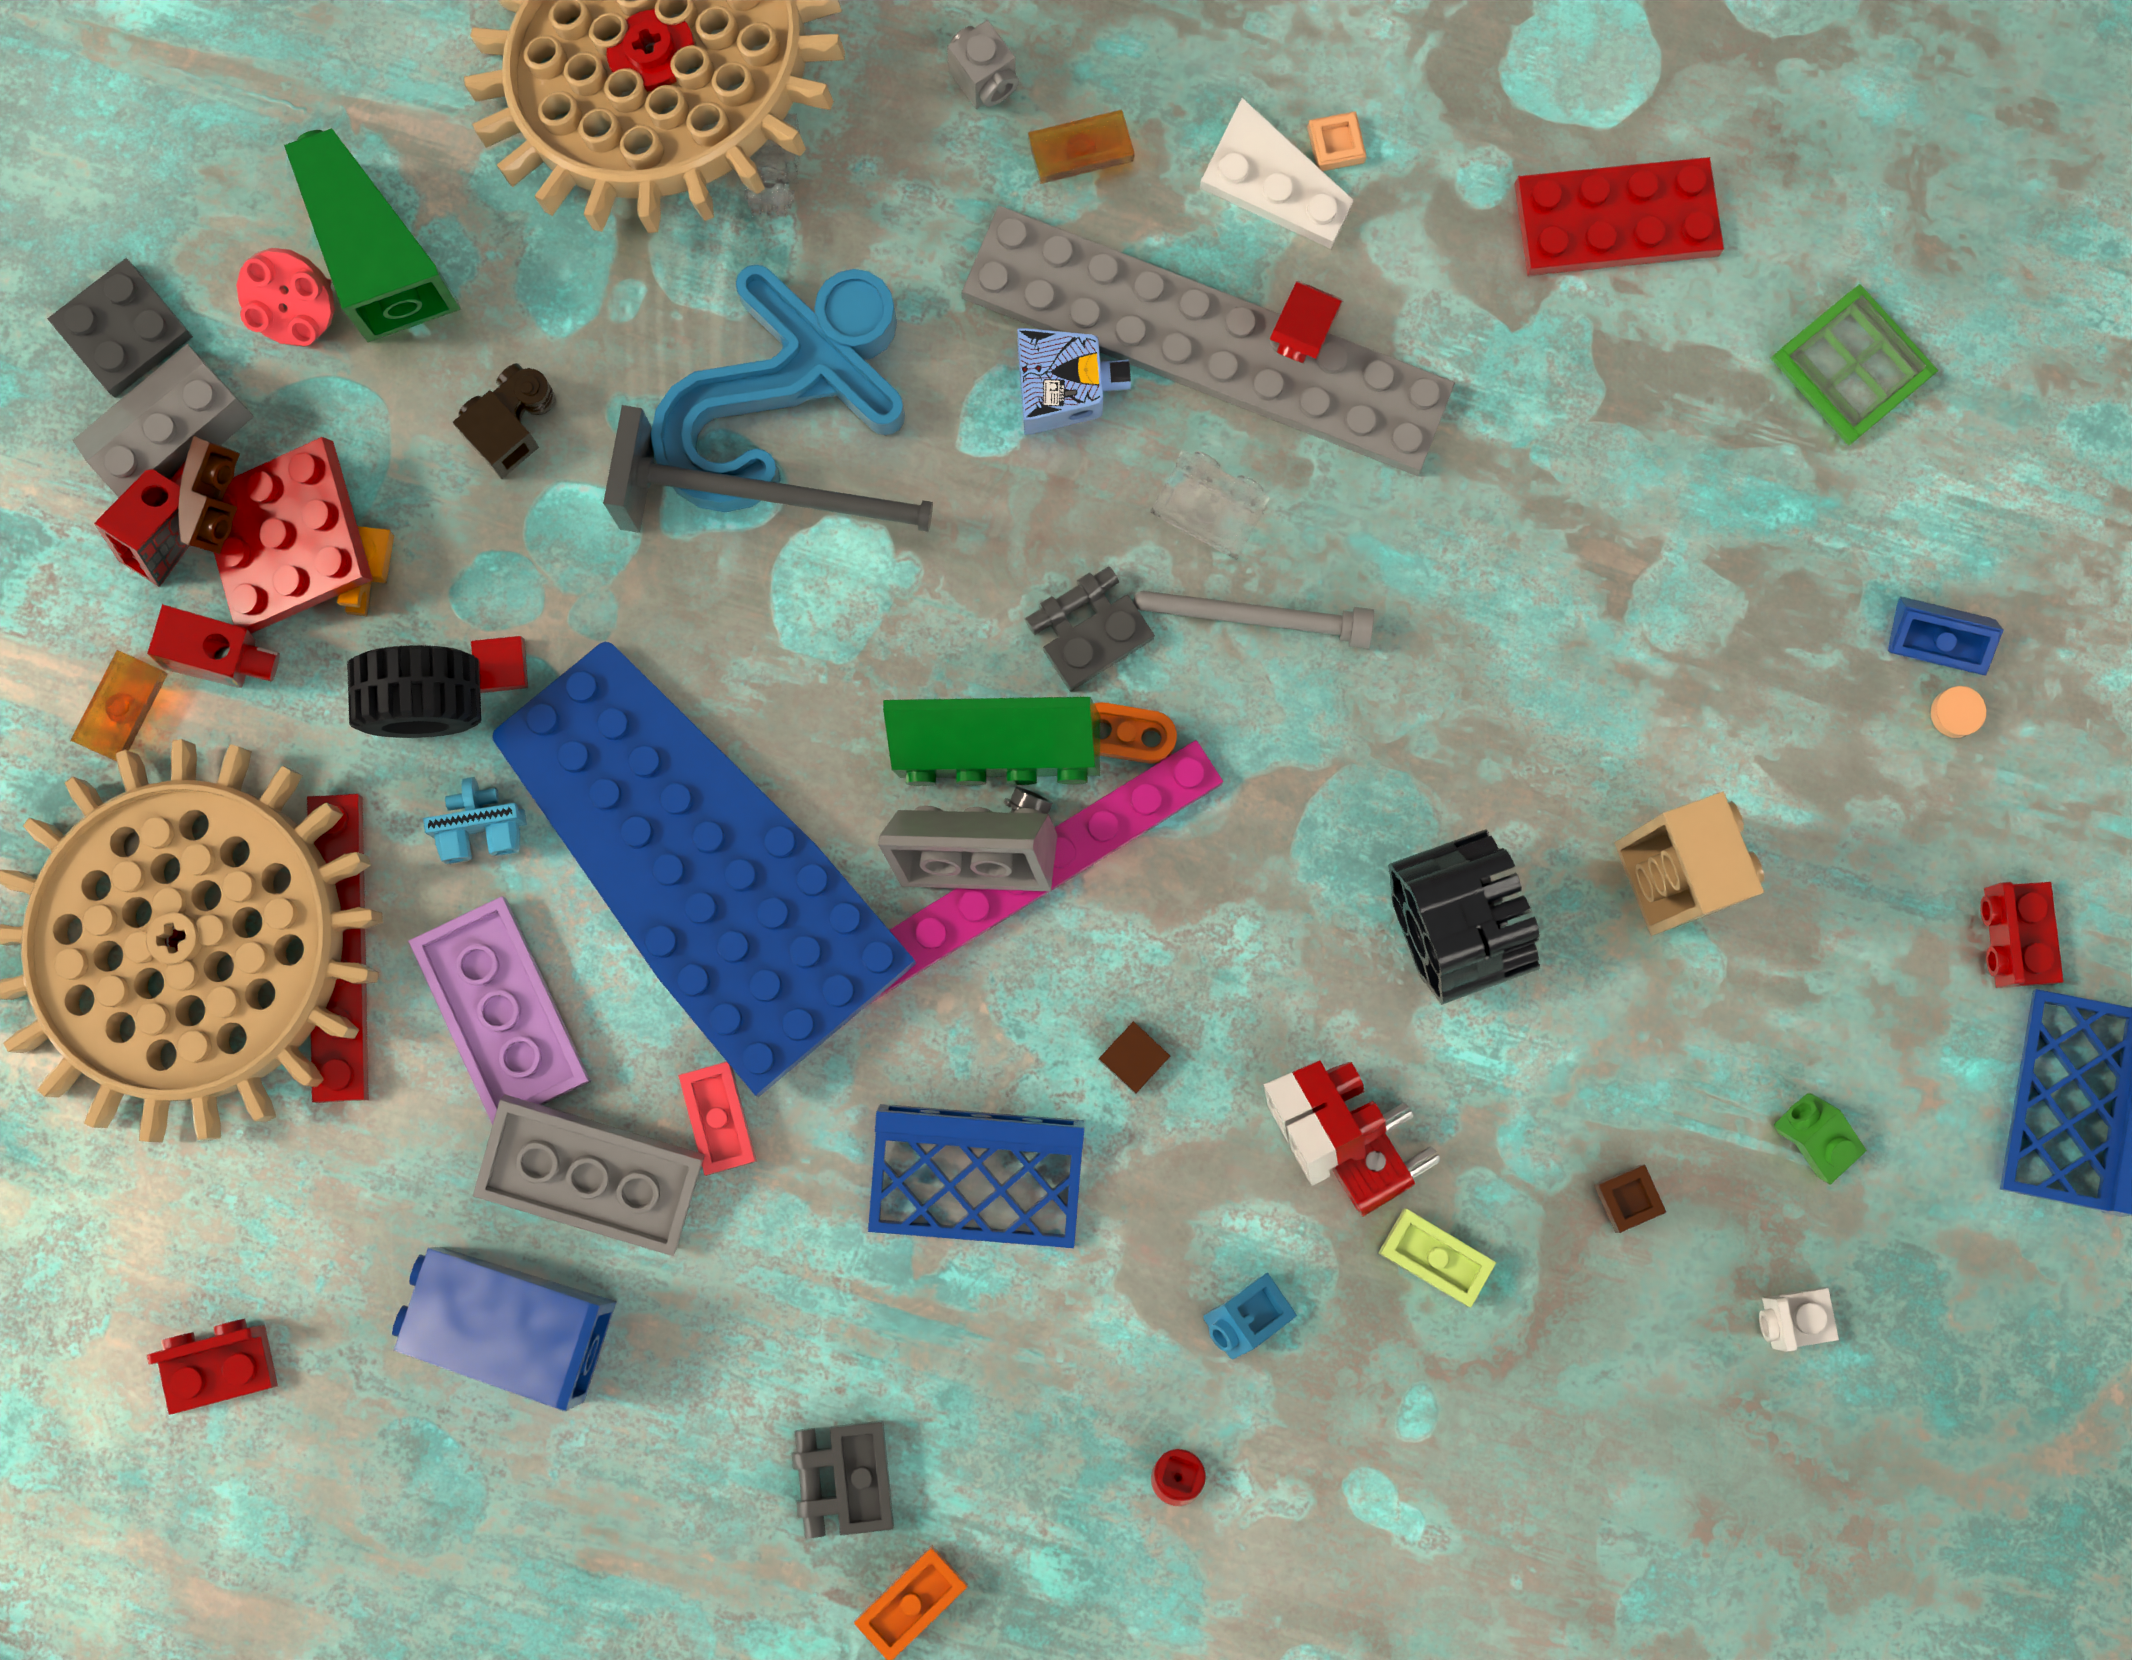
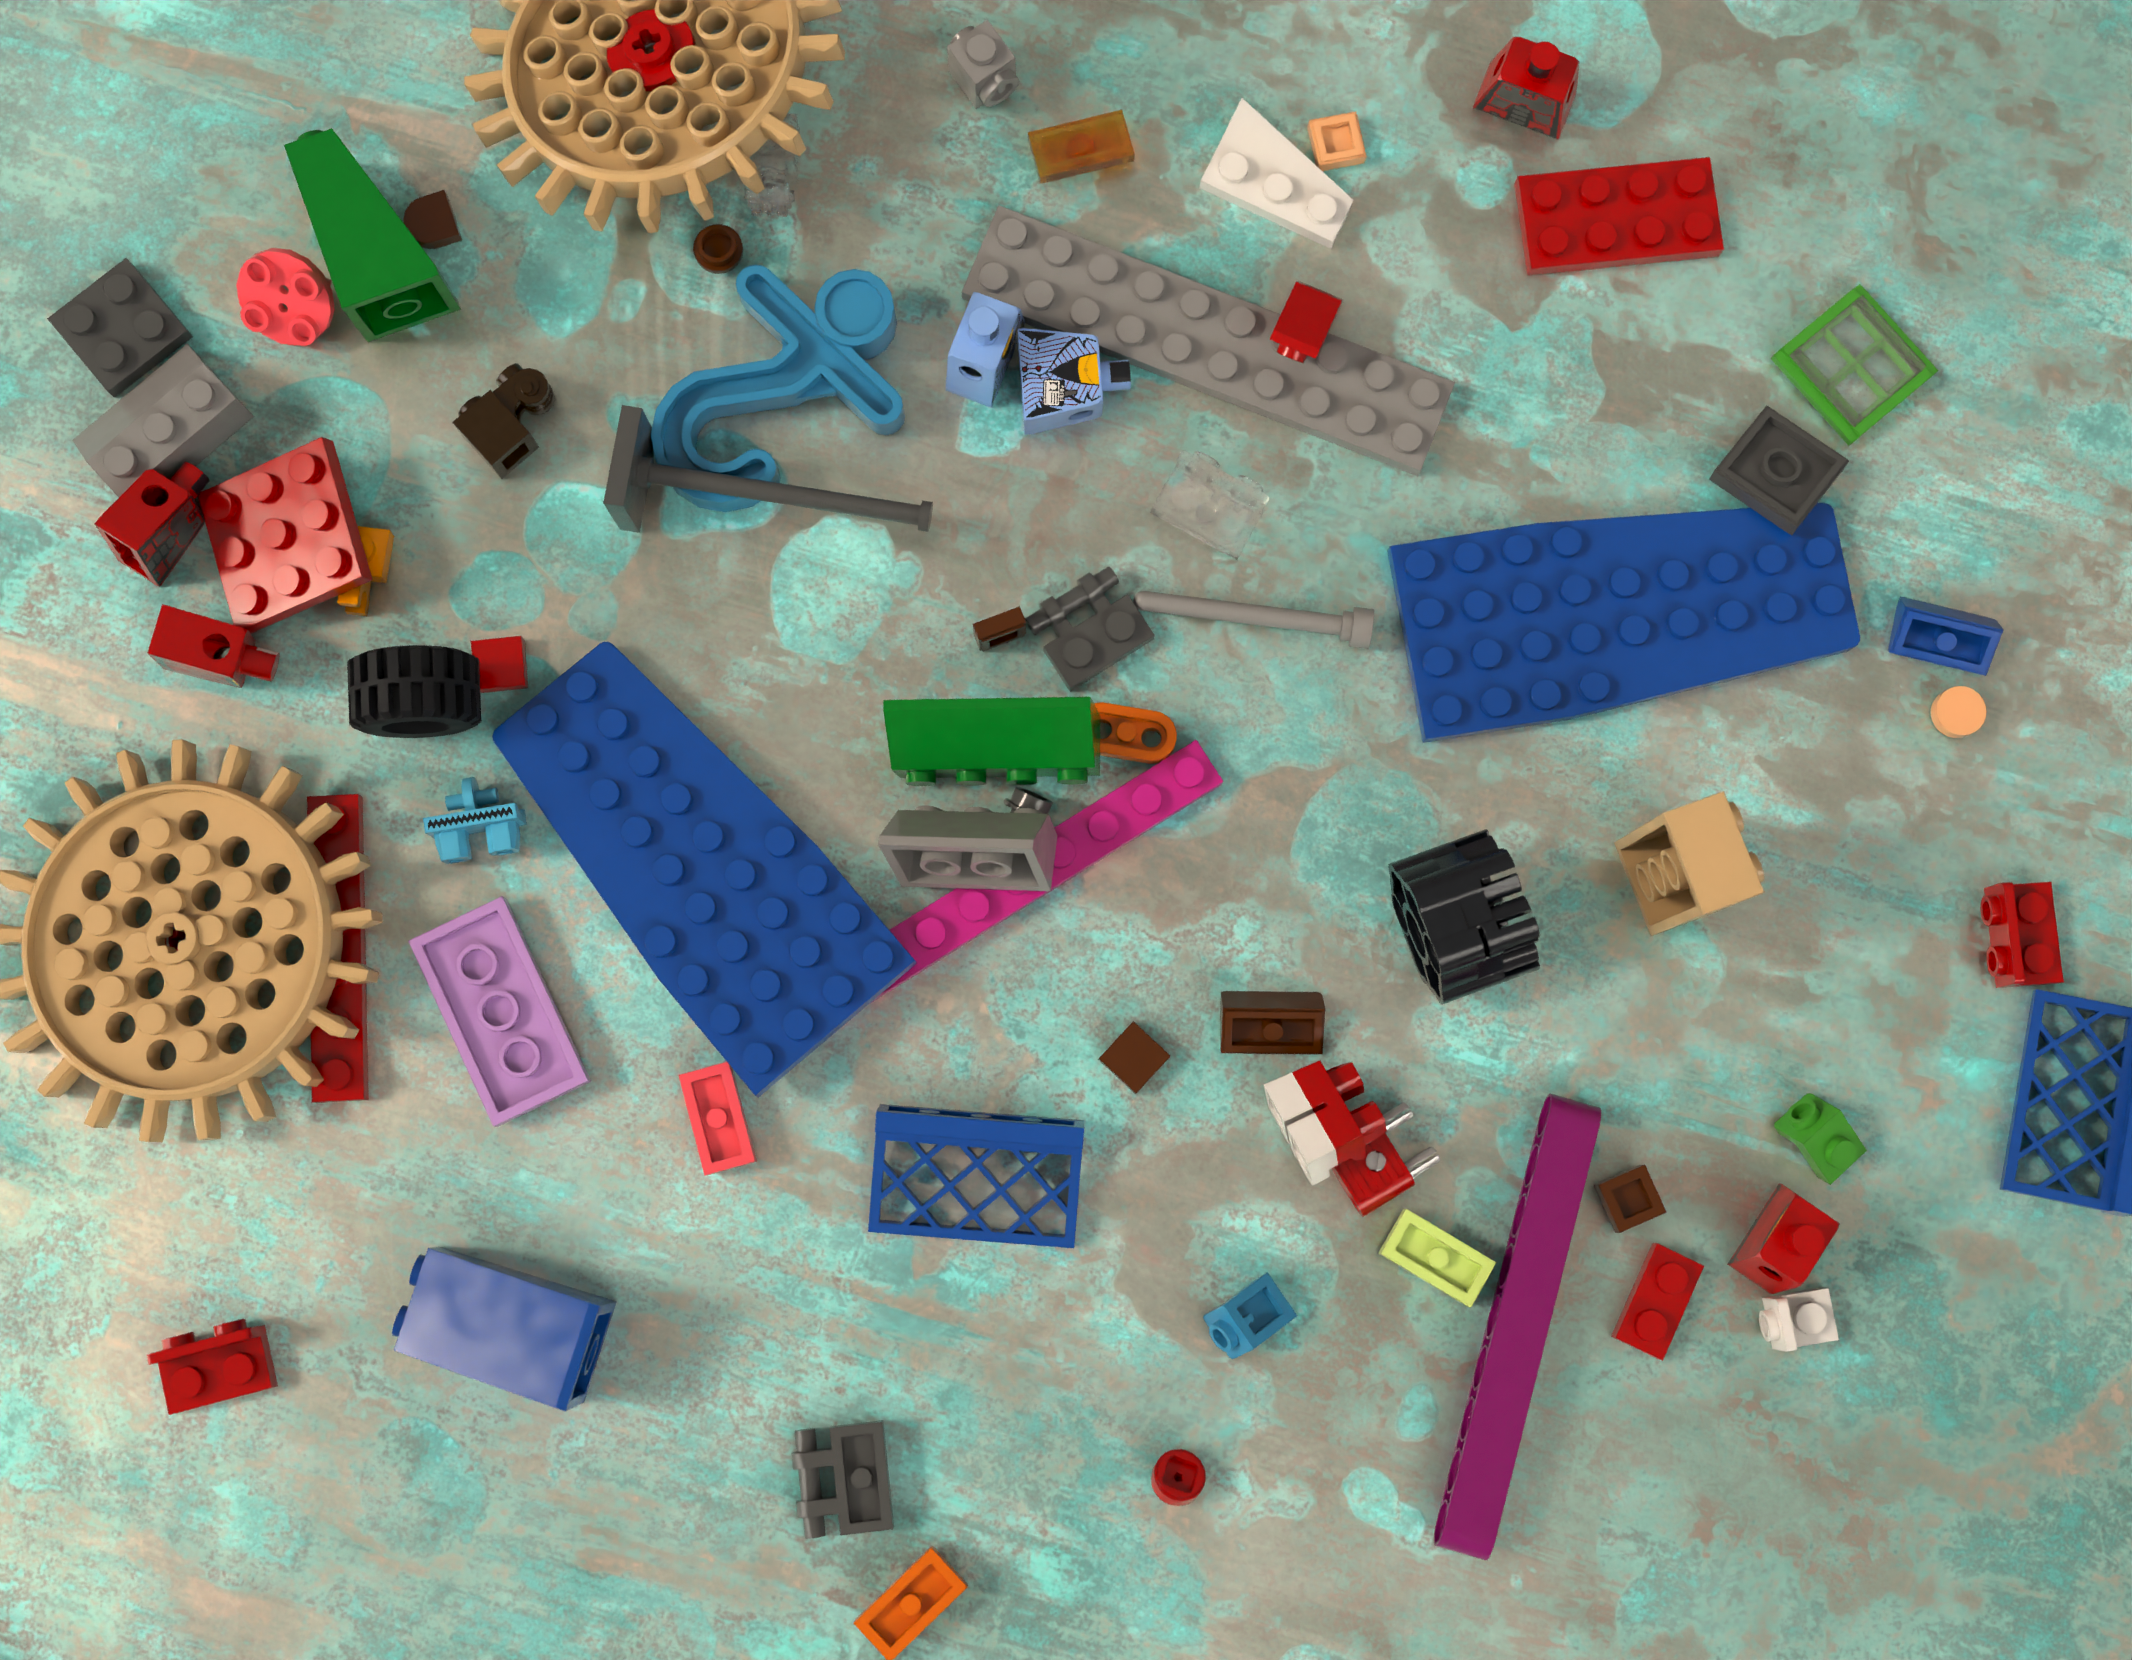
(119, 705): clear orange plate -> none
(203, 516): reddish brown slope -> none
(432, 221): none -> reddish brown tile
(588, 1175): light grey plate -> none
(718, 248): none -> reddish brown plate
(985, 344): none -> light blue torso
(999, 629): none -> reddish brown tile
(1271, 1022): none -> reddish brown slope
(1517, 1327): none -> magenta beam
(1530, 86): none -> red torso
(1612, 613): none -> blue wing
(1657, 1301): none -> red plate
(1779, 470): none -> dark grey plate
(1786, 1239): none -> red torso

